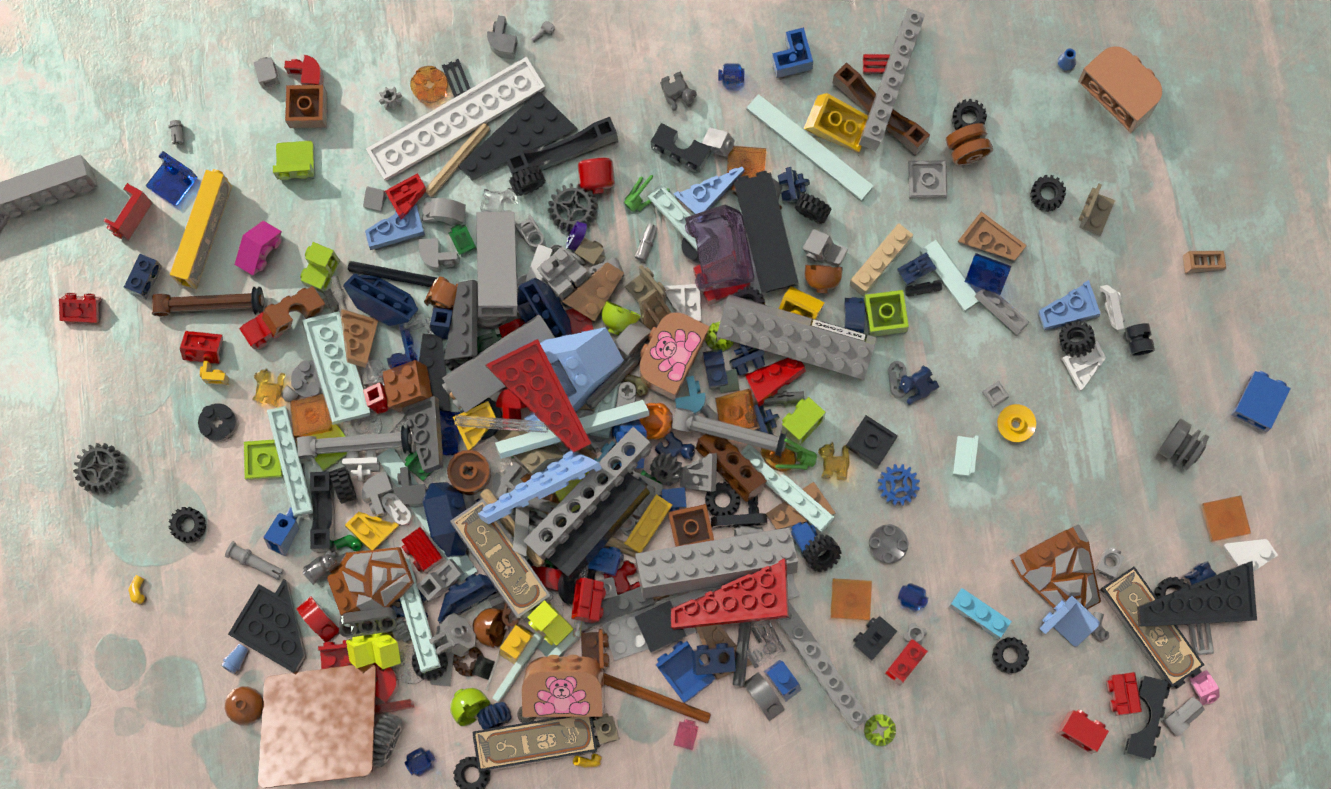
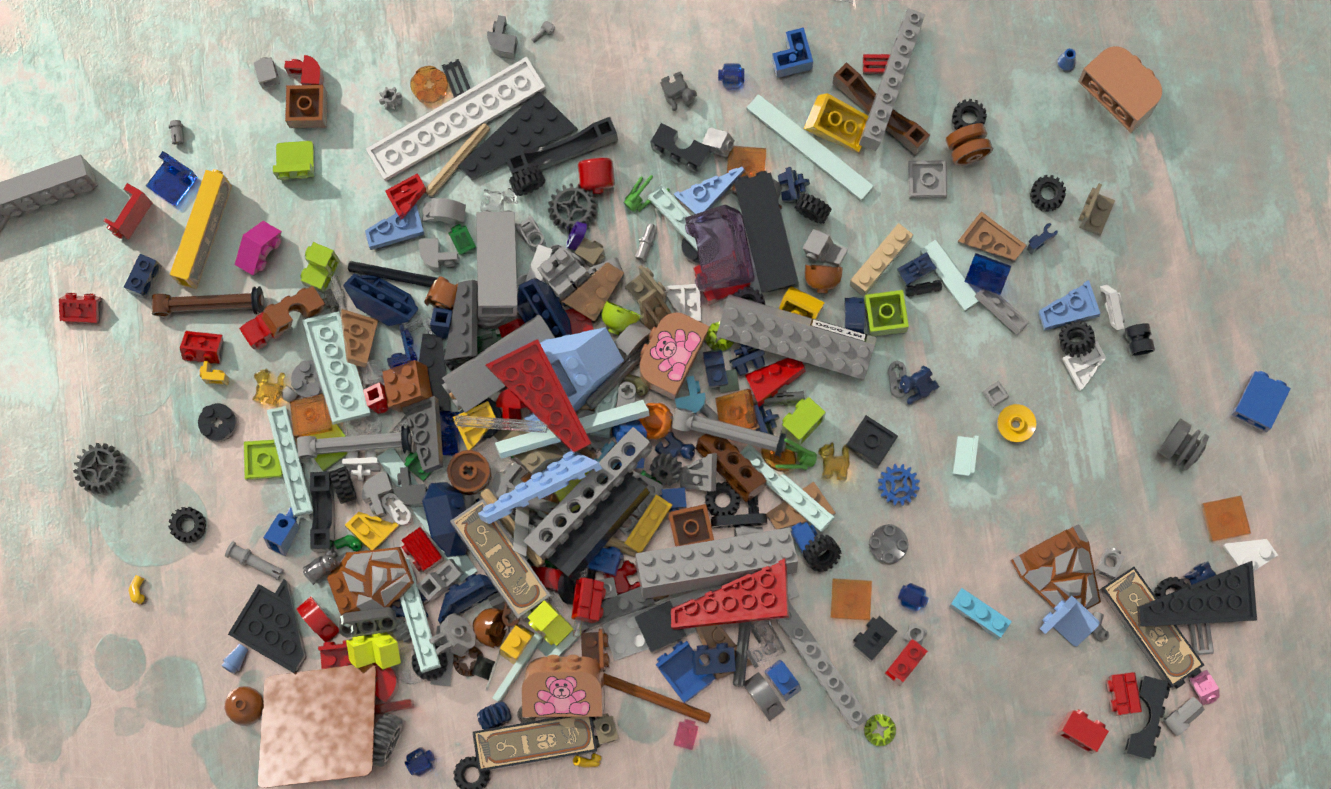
(374, 198): light grey slope -> none
(467, 704): lime cylinder -> none
(999, 660): black tyre -> none
(1037, 242): none -> dark blue plate
(1192, 263): medium nougat slope -> none

